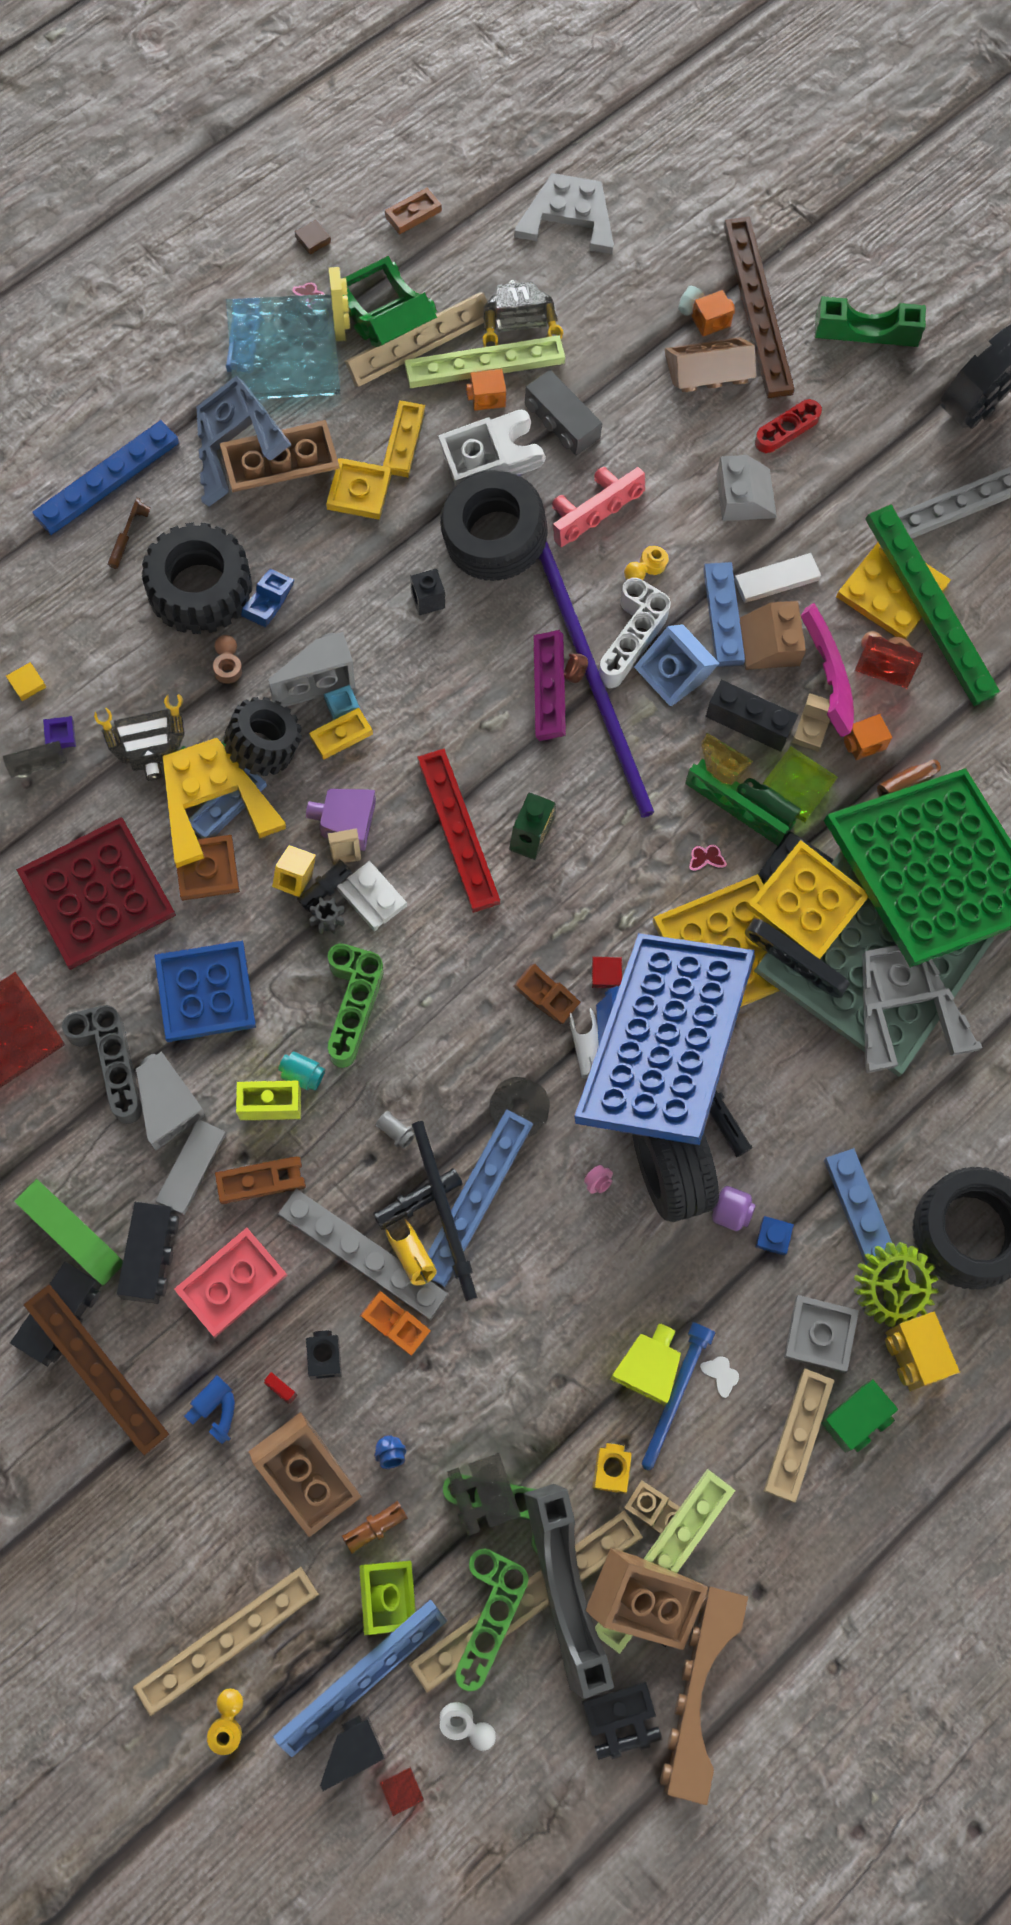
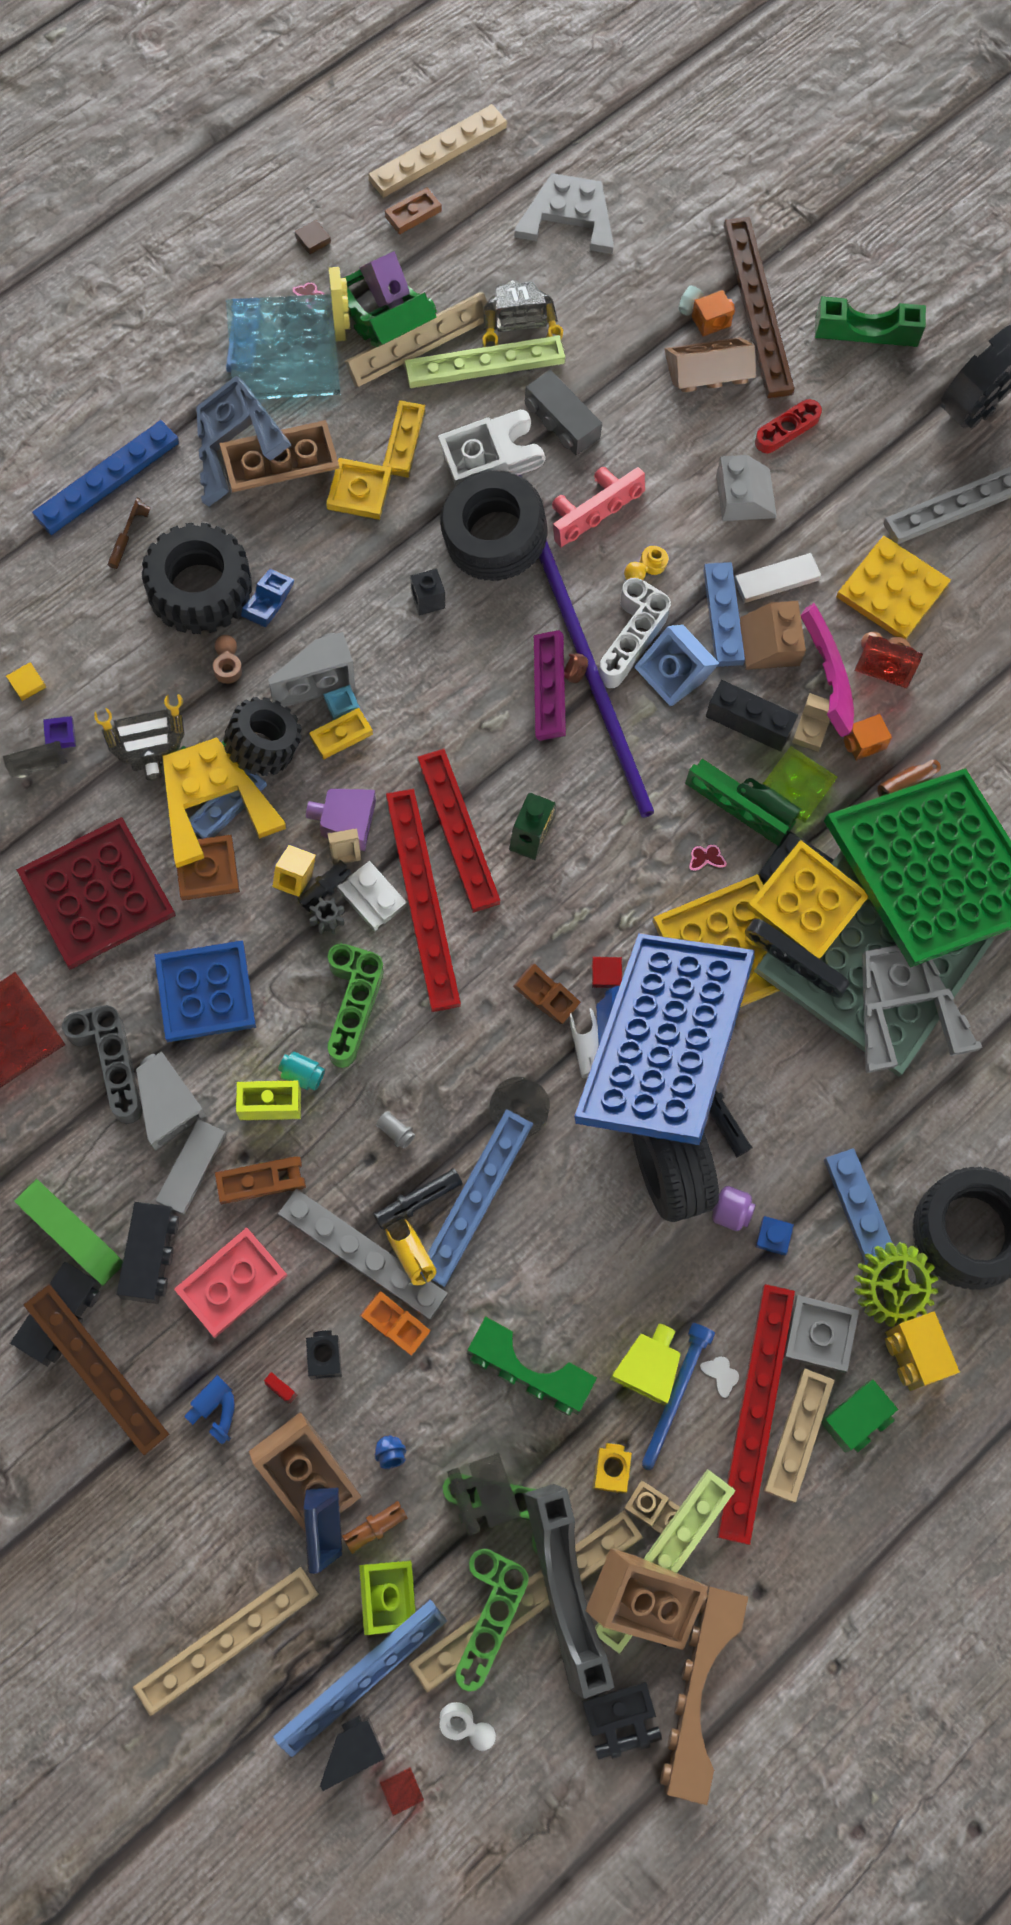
(229, 1705): yellow plate -> none
(322, 1528): none -> dark blue tile
(384, 273): none -> medium lavender torso
(423, 901): none -> red plate
(437, 150): none -> tan plate
(461, 1268): black bar -> none
(487, 389): orange brick -> none
(565, 1387): none -> green arch
(598, 1179): bright pink plate -> none
(723, 761): clear yellow wing -> none
(756, 1414): none -> red plate
(932, 605): green plate -> none

